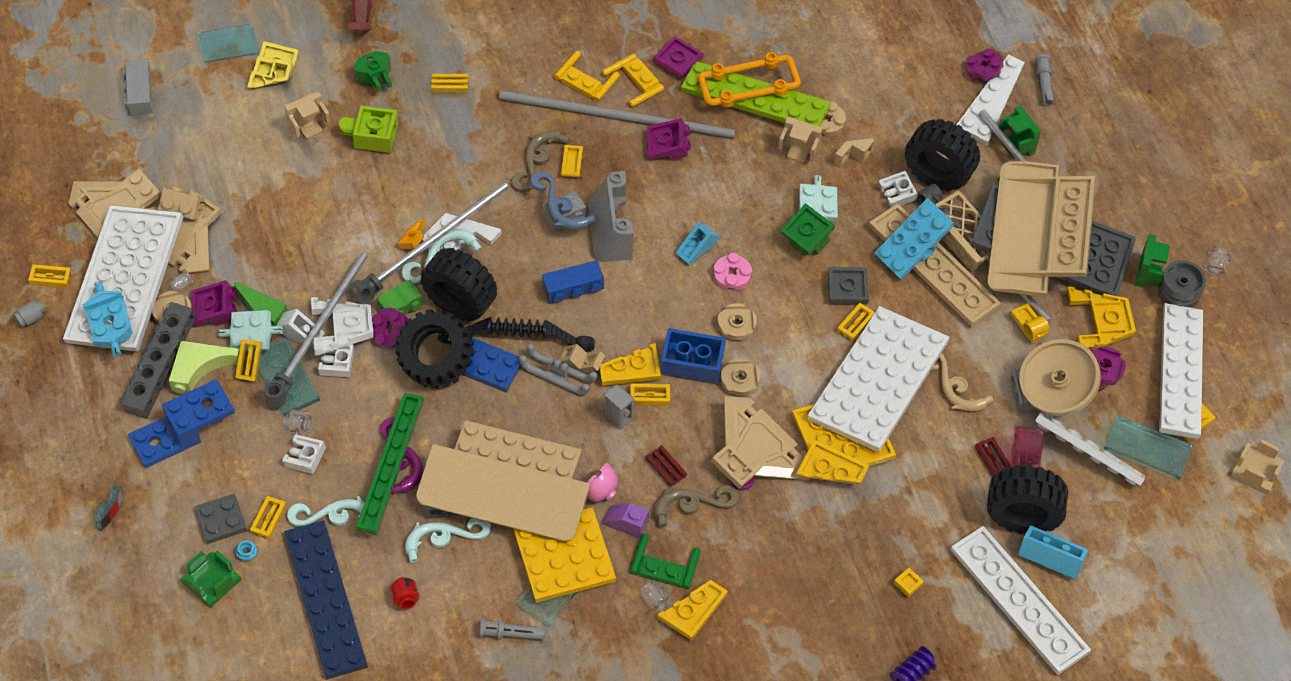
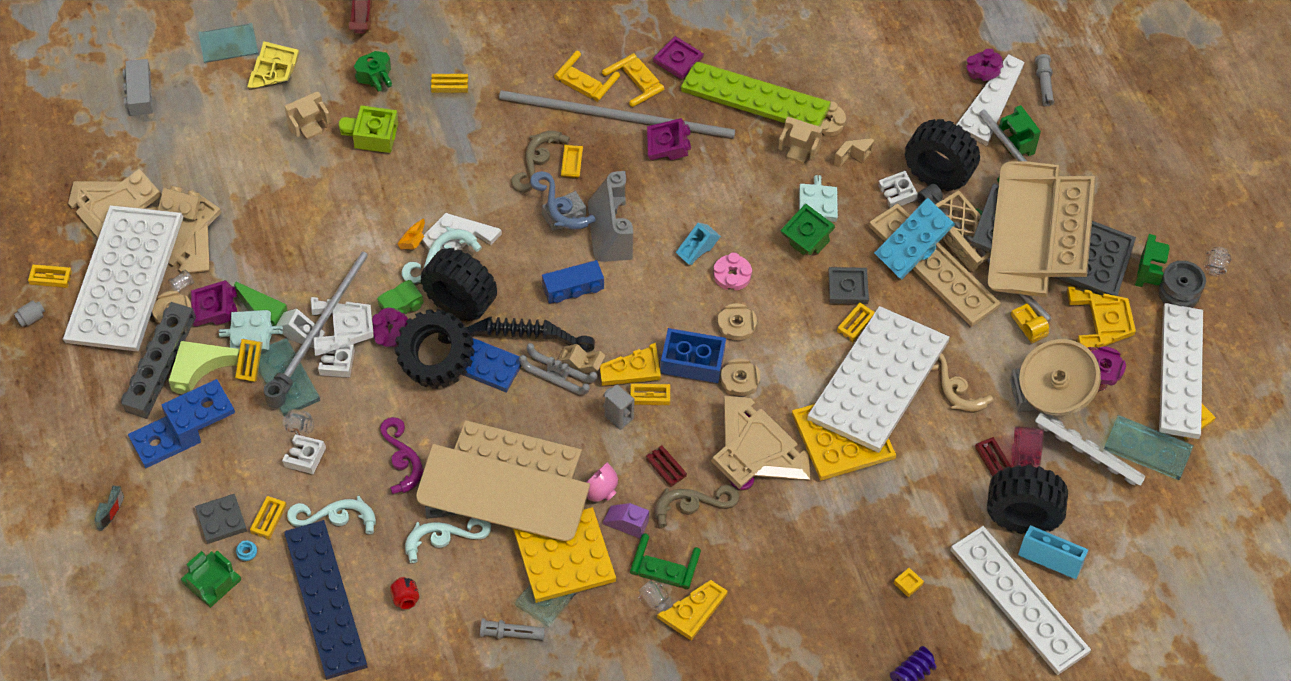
(99, 310): medium azure plate -> none
(372, 283): flat silver piece -> none
(390, 464): green plate -> none
(727, 98): light orange bar -> none
(832, 465): yellow wing -> none
(1258, 466): tan panel -> none

